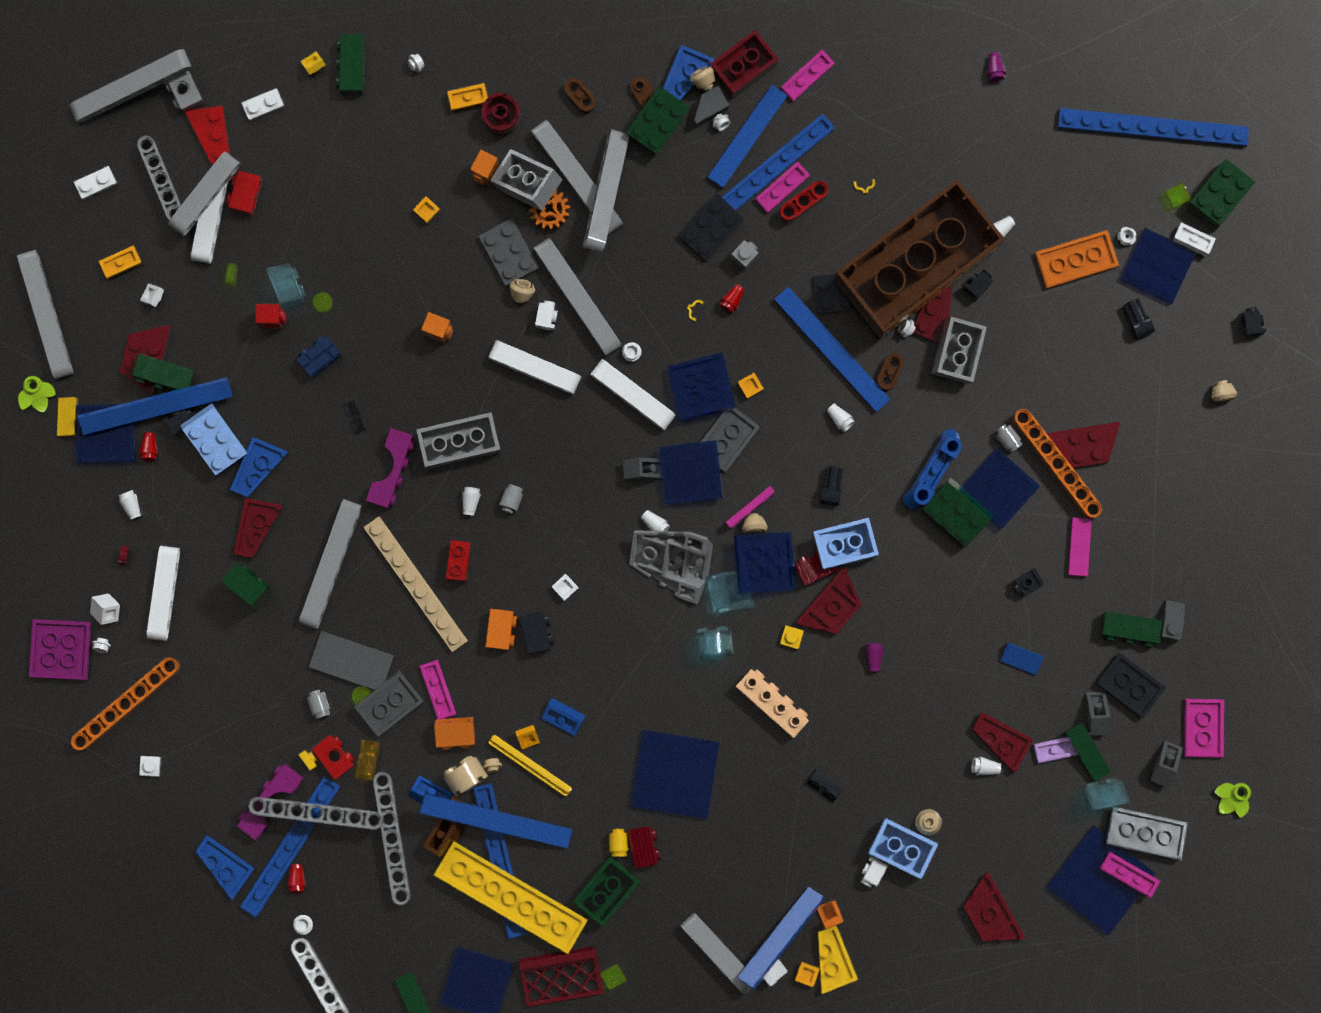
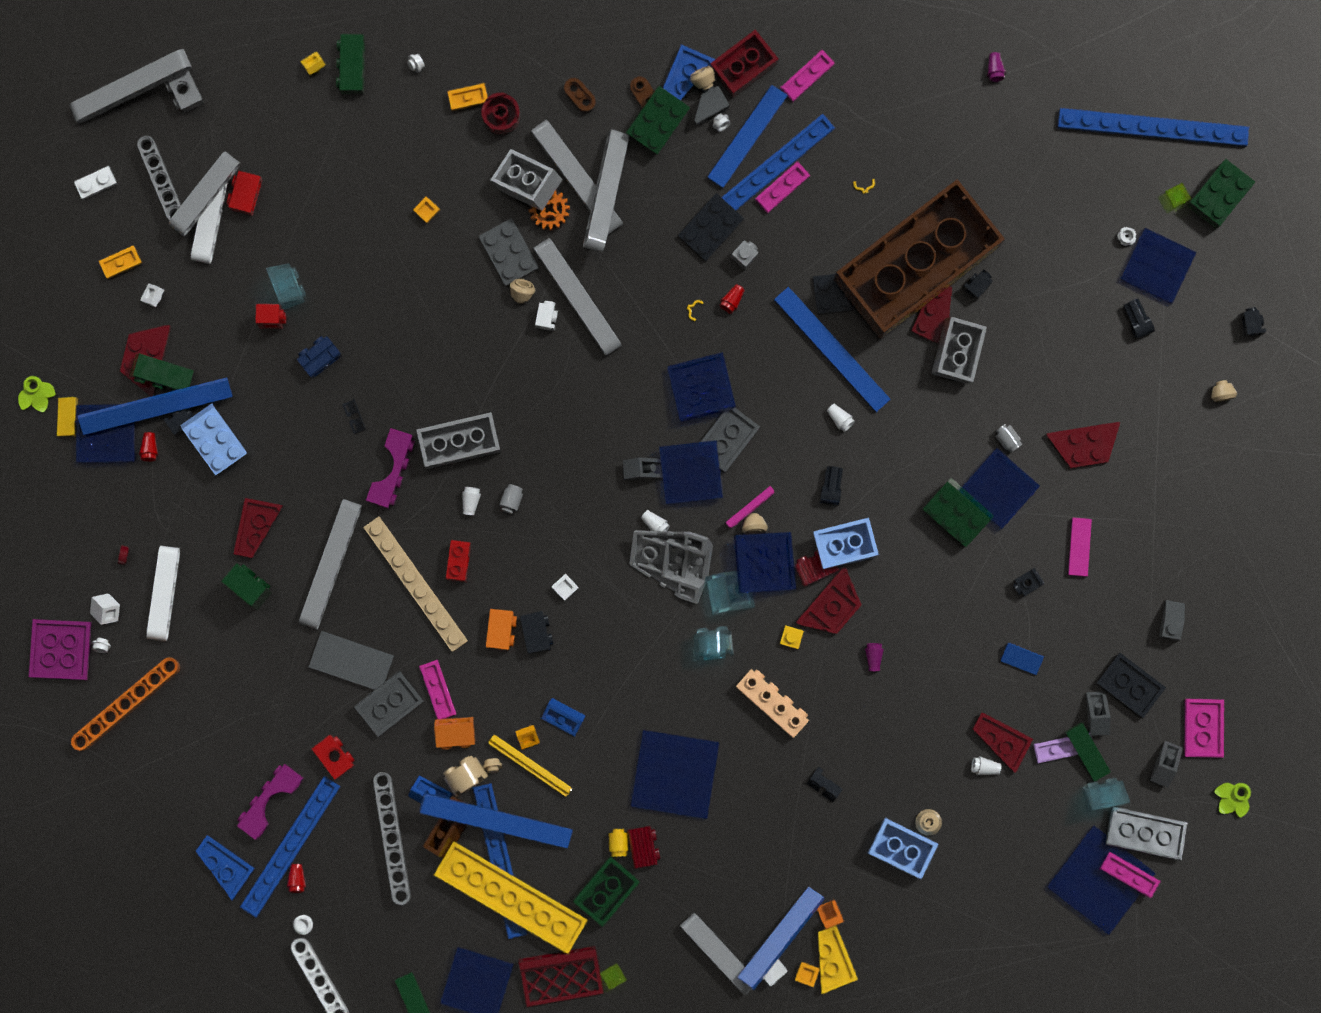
(45, 314): light grey beam -> none
(130, 504): white cone -> none
(150, 766): white plate -> none
(211, 130): red wing -> none
(231, 274): clear neon green tile -> none
(256, 466): blue wing -> none
(263, 104): white plate -> none
(307, 813): light grey beam -> none
(309, 759): yellow plate -> none
(318, 704): light grey brick -> none
(322, 302): clear neon green tile -> none
(360, 693): clear neon green tile -> none
(367, 760): clear yellow plate -> none
(437, 328): orange brick -> none
(484, 167): orange brick -> none
(534, 367): white beam -> none
(631, 352): white plate -> none
(633, 394): white beam -> none
(750, 385): light orange plate -> none
(809, 194): red beam -> none
(873, 872): white brick -> none
(890, 372): reddish brown plate -> none
(906, 328): white plate -> none
(934, 469): blue plate -> none
(990, 913): dark red wing -> none
(1005, 225): white cone -> none
(1054, 454): orange beam -> none
(1076, 259): orange tile -> none
(1131, 628): dark green brick -> none
(1194, 239): white plate -> none

